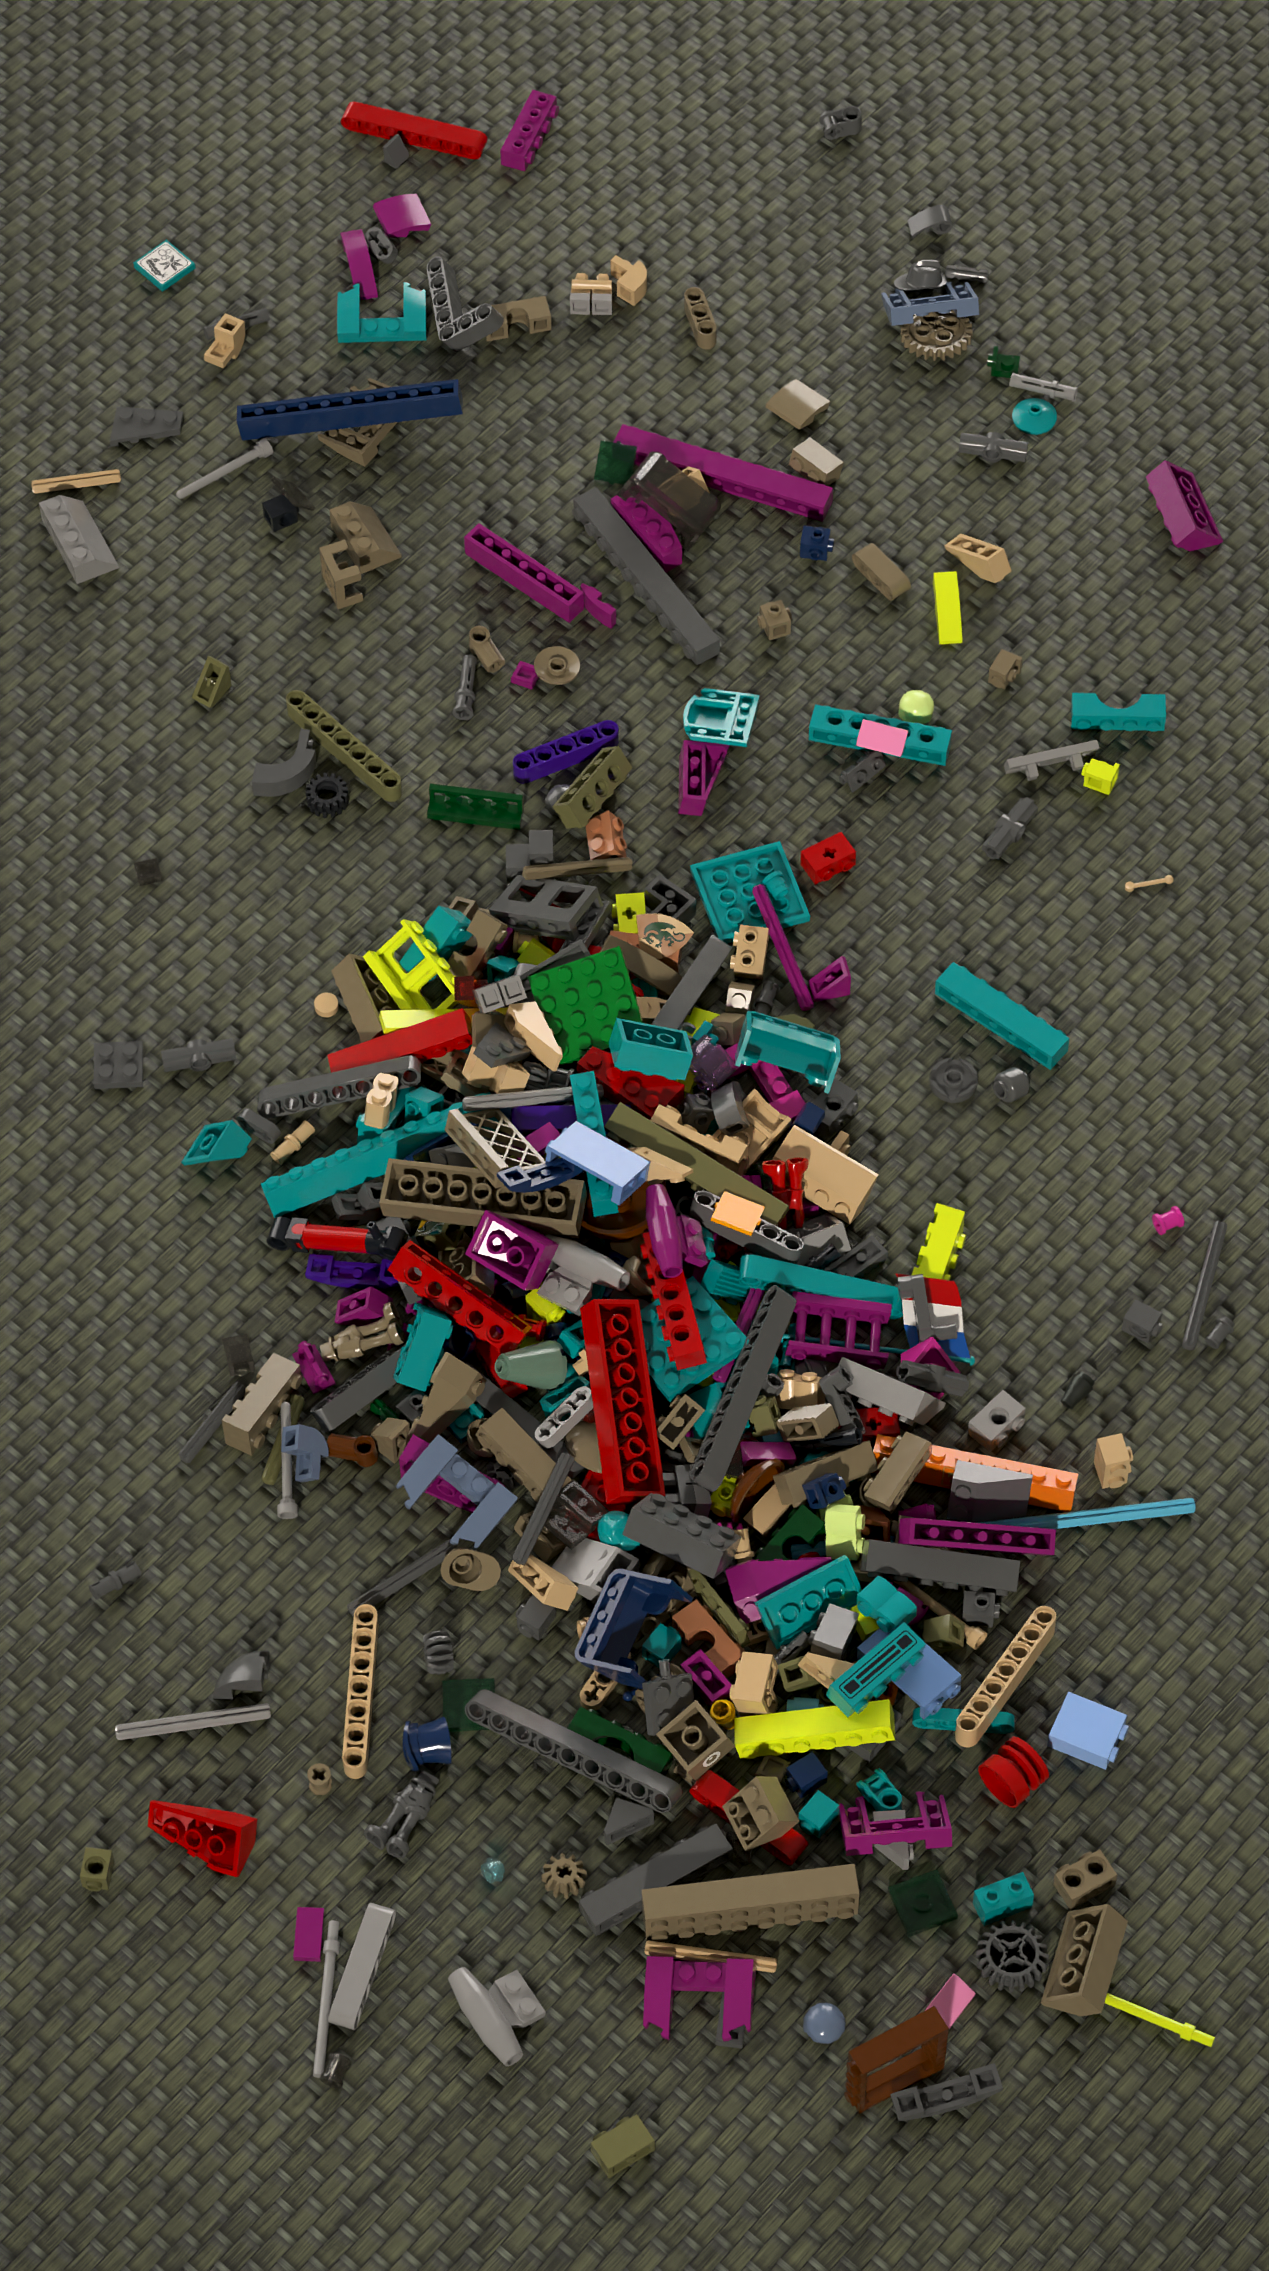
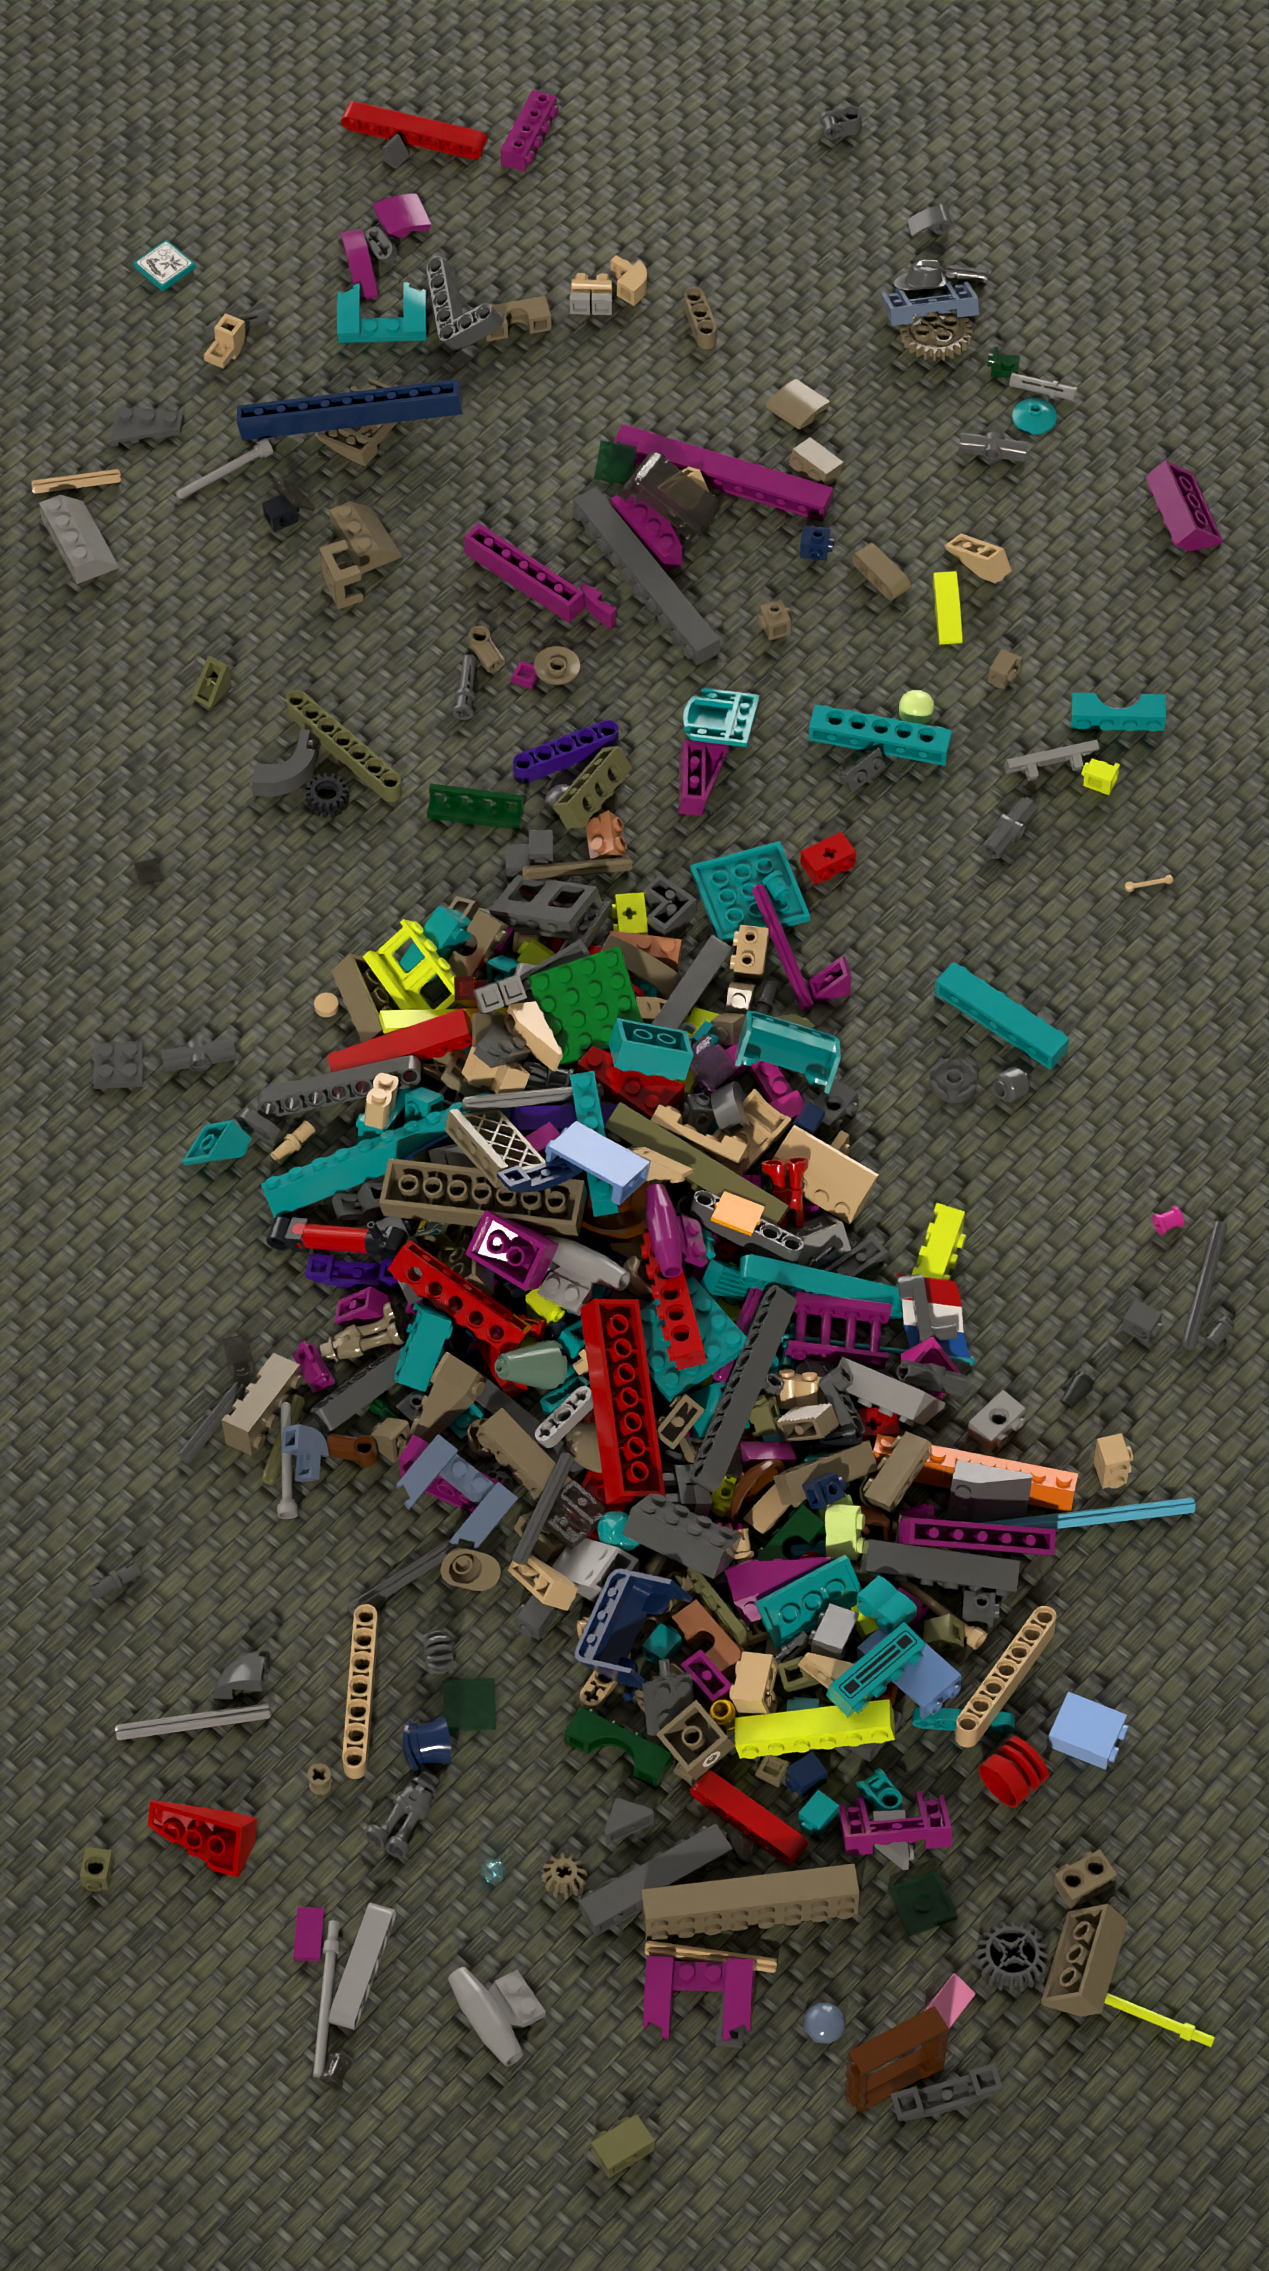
(573, 1751): dark grey beam -> none
(661, 934): shield -> none
(760, 1812): dark tan slope -> none
(882, 738): bright pink slope -> none
(1003, 1898): teal brick -> none

